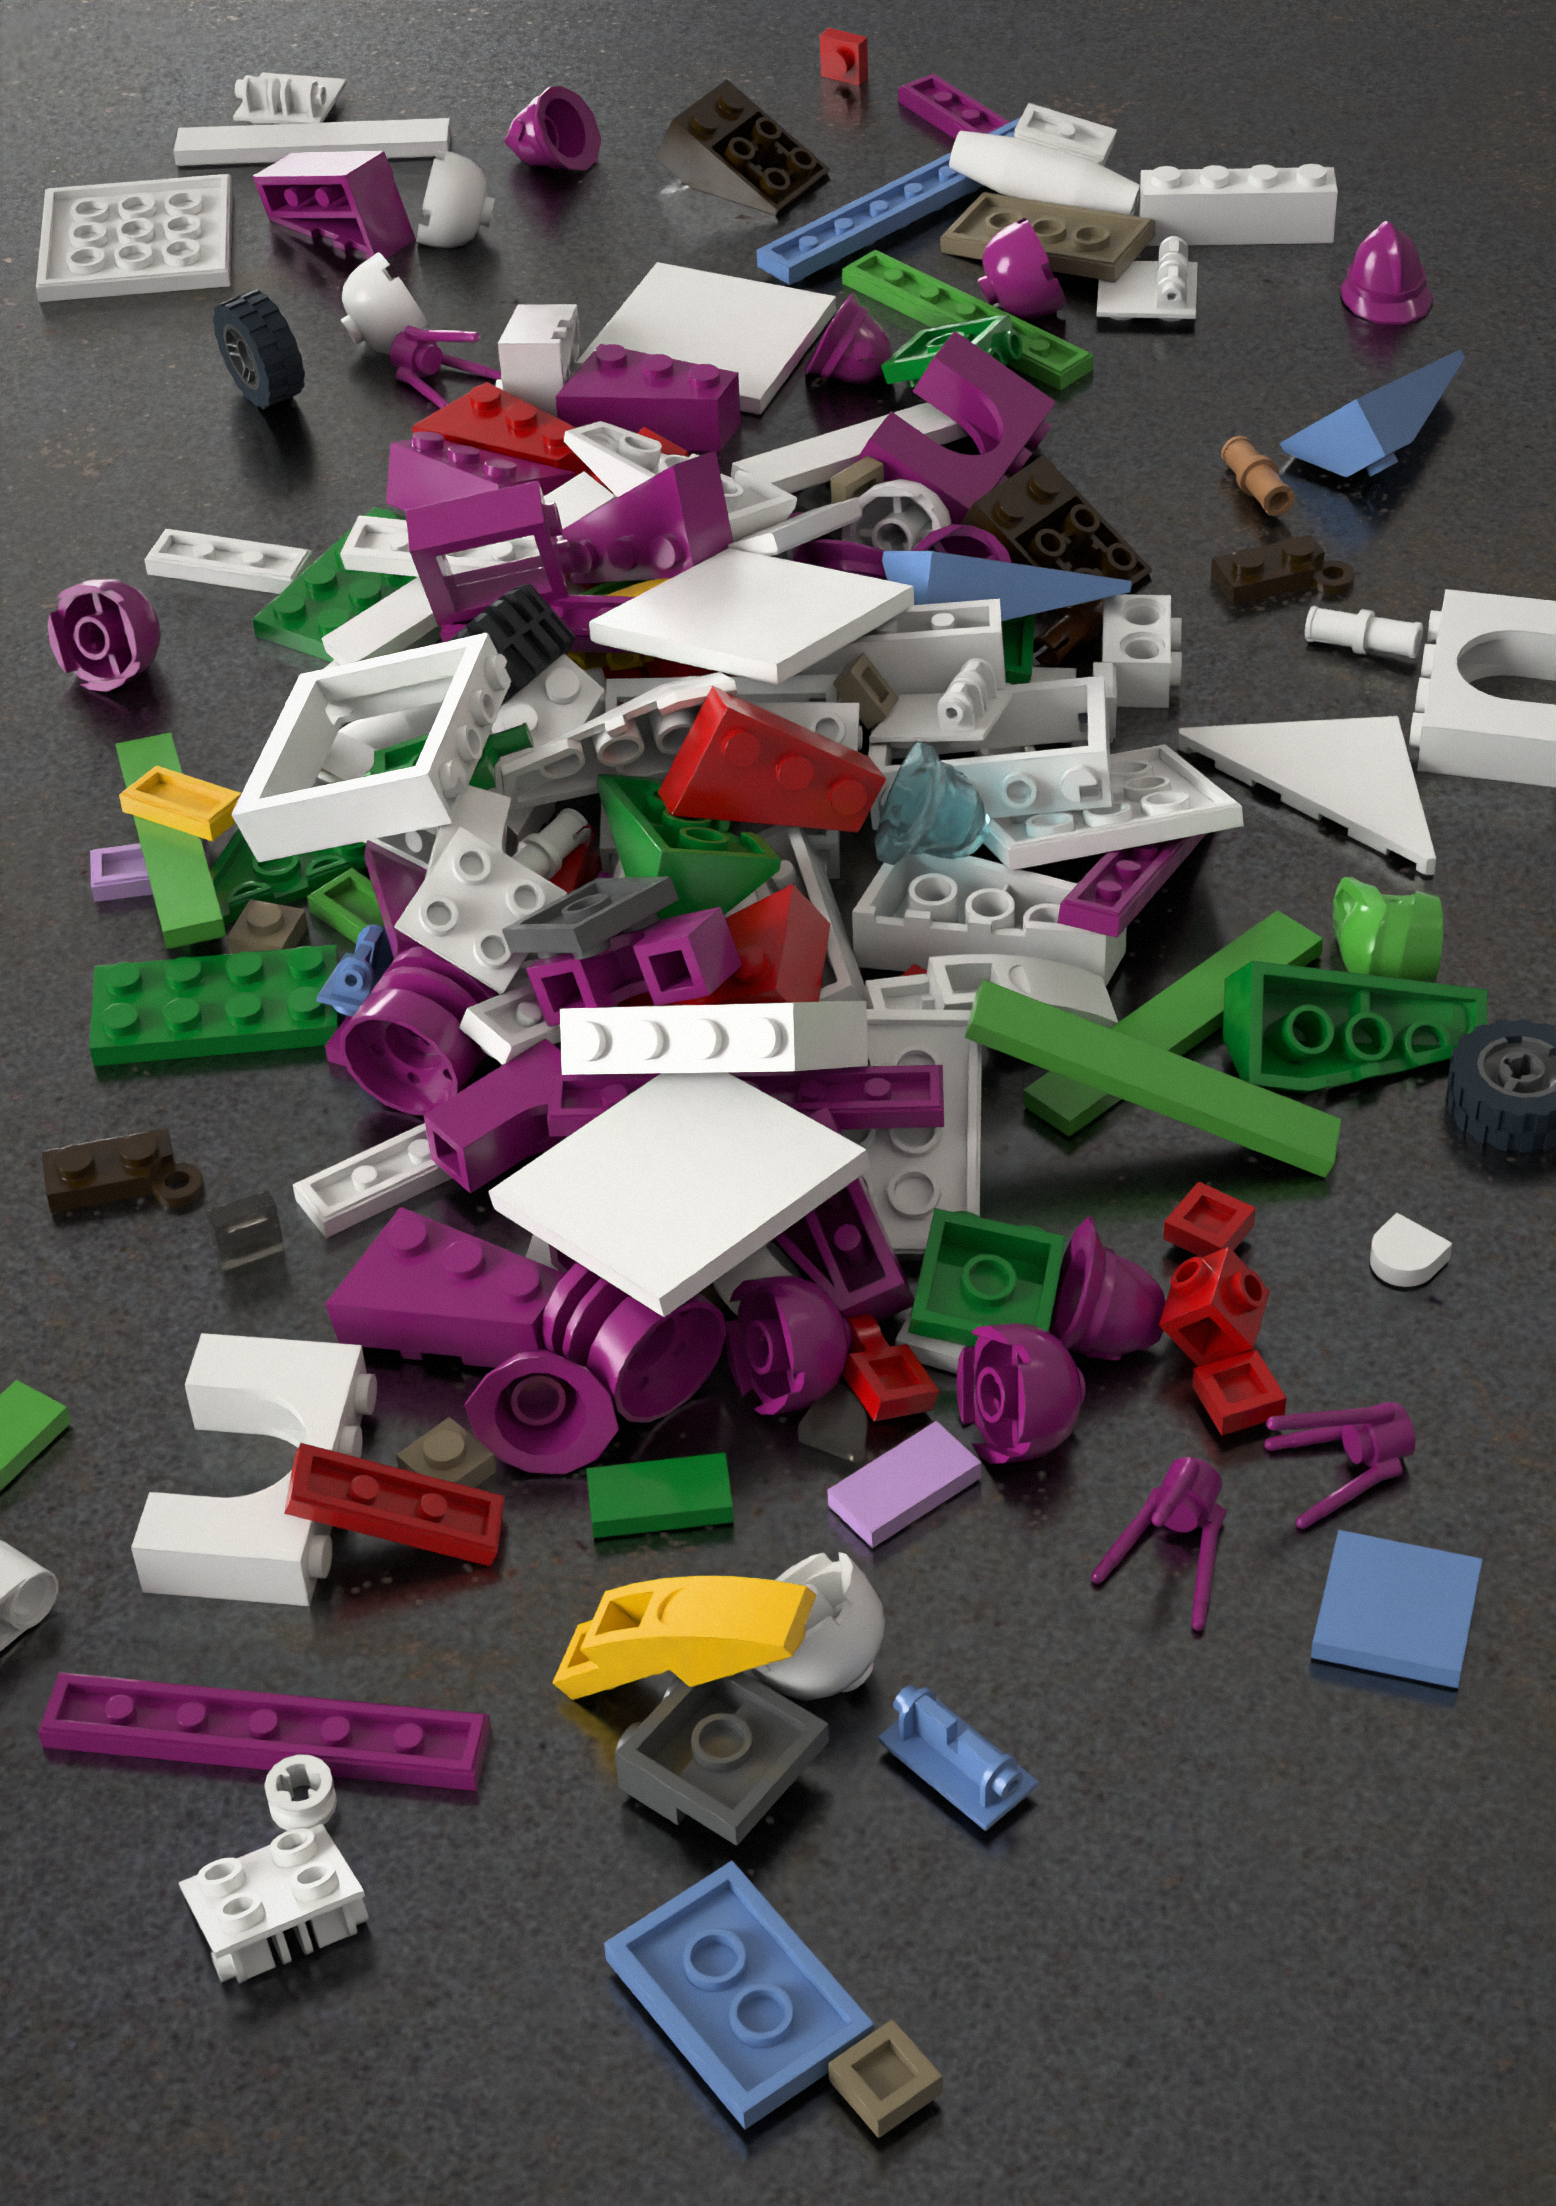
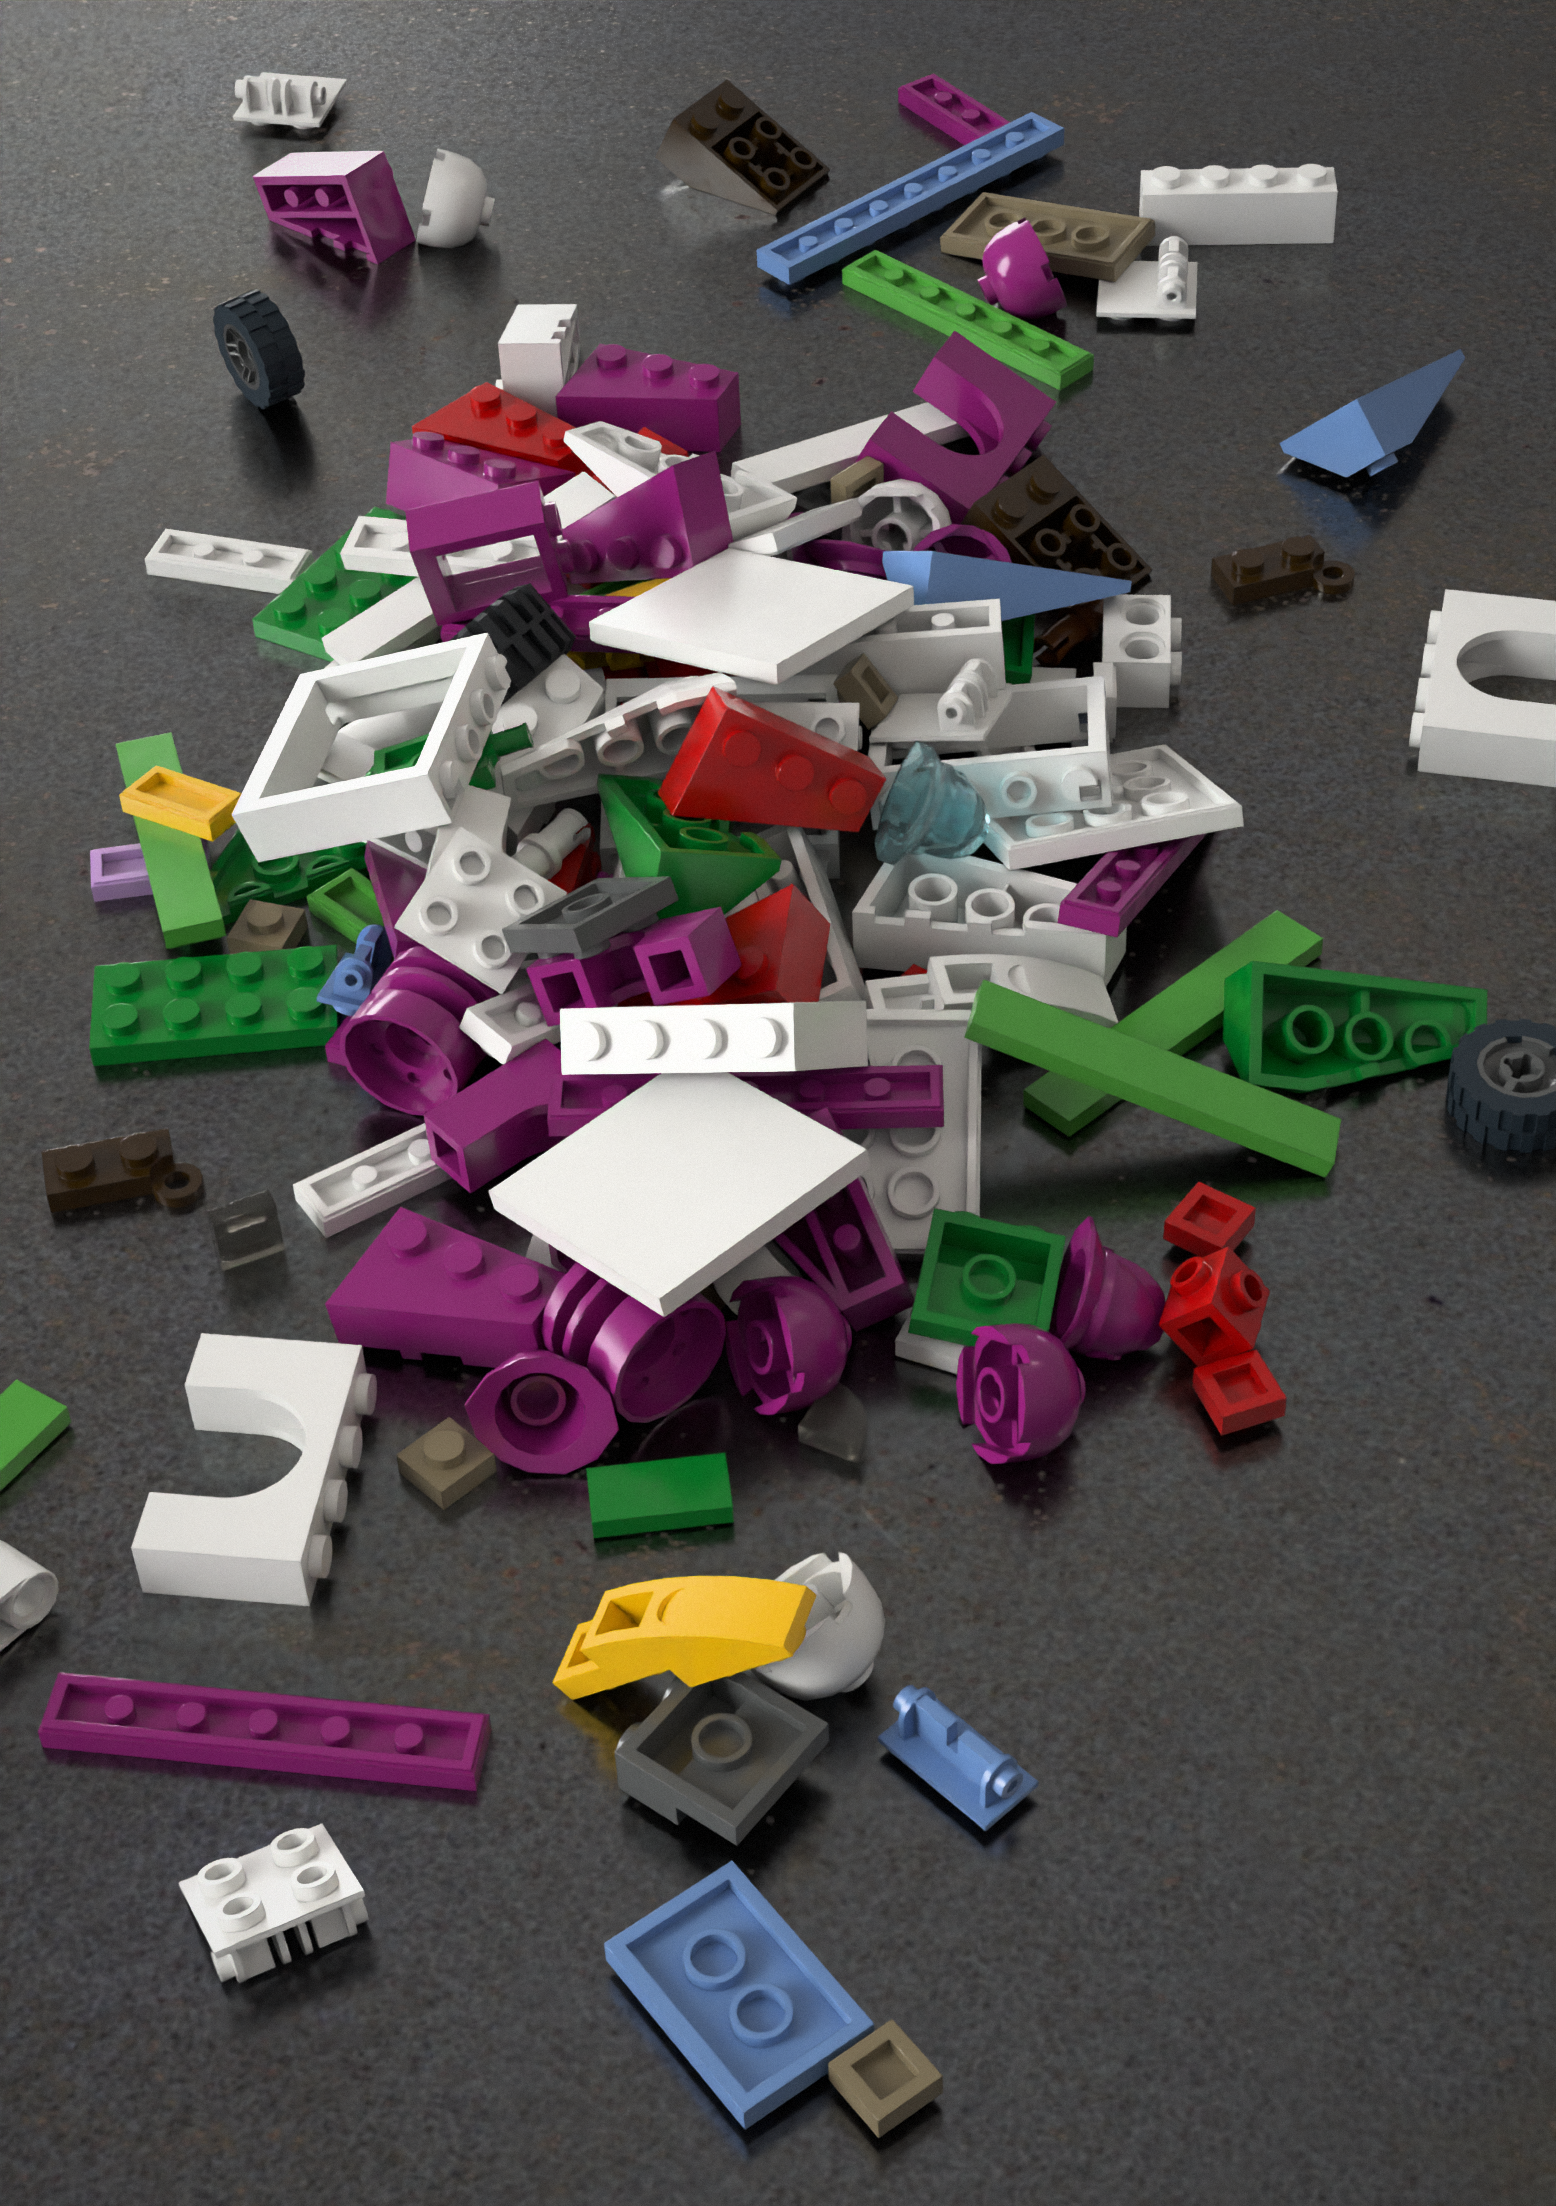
(104, 633): magenta cylinder -> none
(135, 238): white tile -> none
(273, 142): white tile -> none
(297, 1772): white bush -> none
(378, 306): white cylinder -> none
(395, 1504): red tile -> none
(418, 355): magenta plant -> none
(556, 132): magenta piece -> none
(723, 323): white tile -> none
(844, 56): red plate -> none
(851, 346): magenta piece -> none
(886, 1377): red plate -> none
(904, 1484): lavender tile -> none
(991, 334): green plate -> none
(1048, 161): white plate -> none
(1182, 1504): magenta plant -> none
(1257, 476): medium nougat pin -> none
(1330, 768): white tile -> none
(1363, 632): white pin -> none
(1369, 1435): magenta plant -> none
(1387, 279): magenta piece -> none
(1388, 932): bright green helmet -> none
(1397, 1608): medium blue tile -> none
(1407, 1252): white tile -> none

